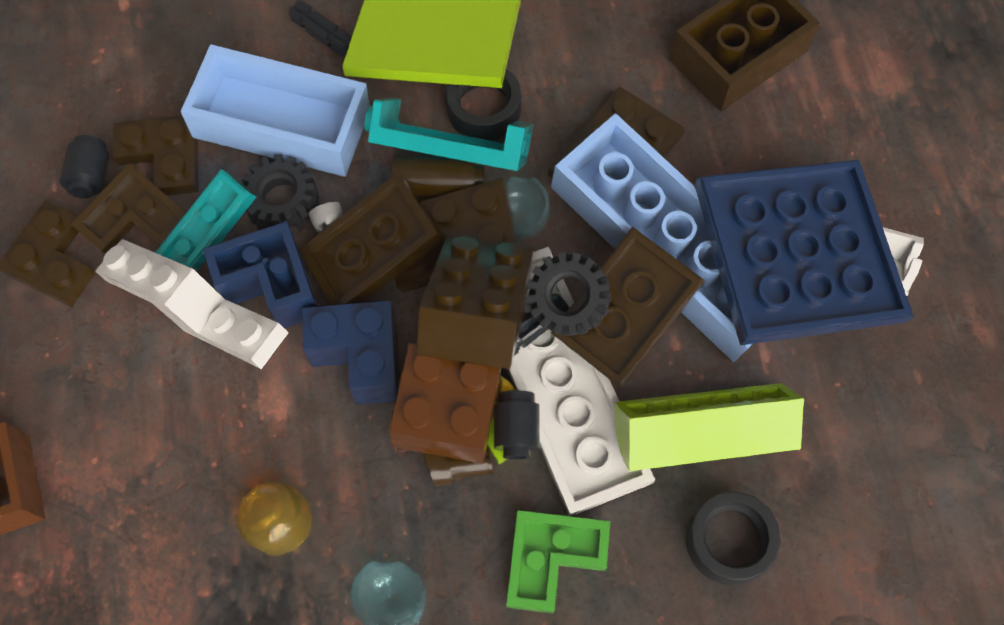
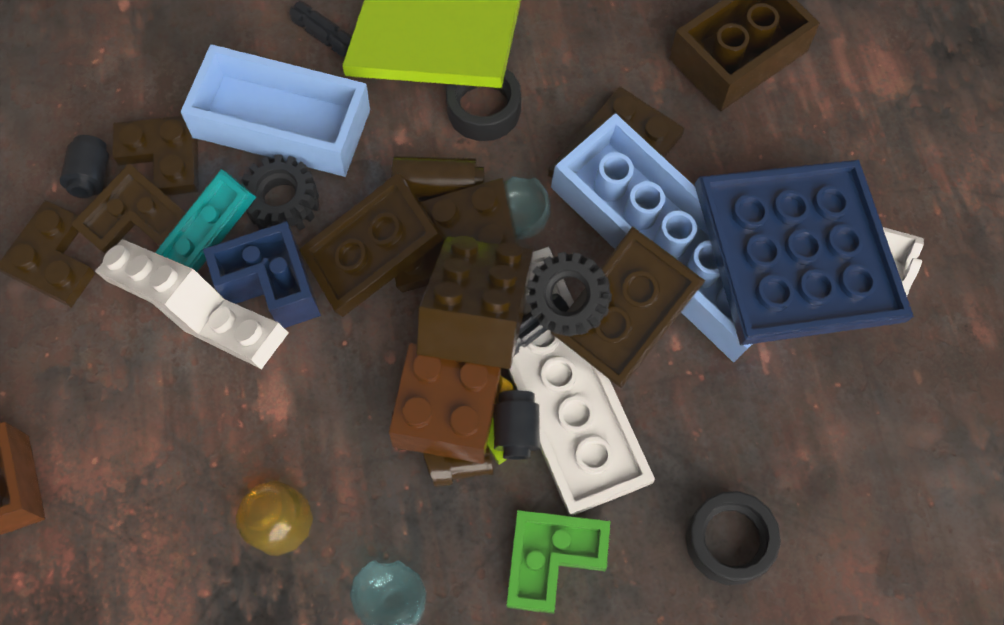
(325, 215): light grey hinge -> none
(356, 336): dark blue brick -> none
(386, 130): teal panel -> none
(708, 426): brick -> none

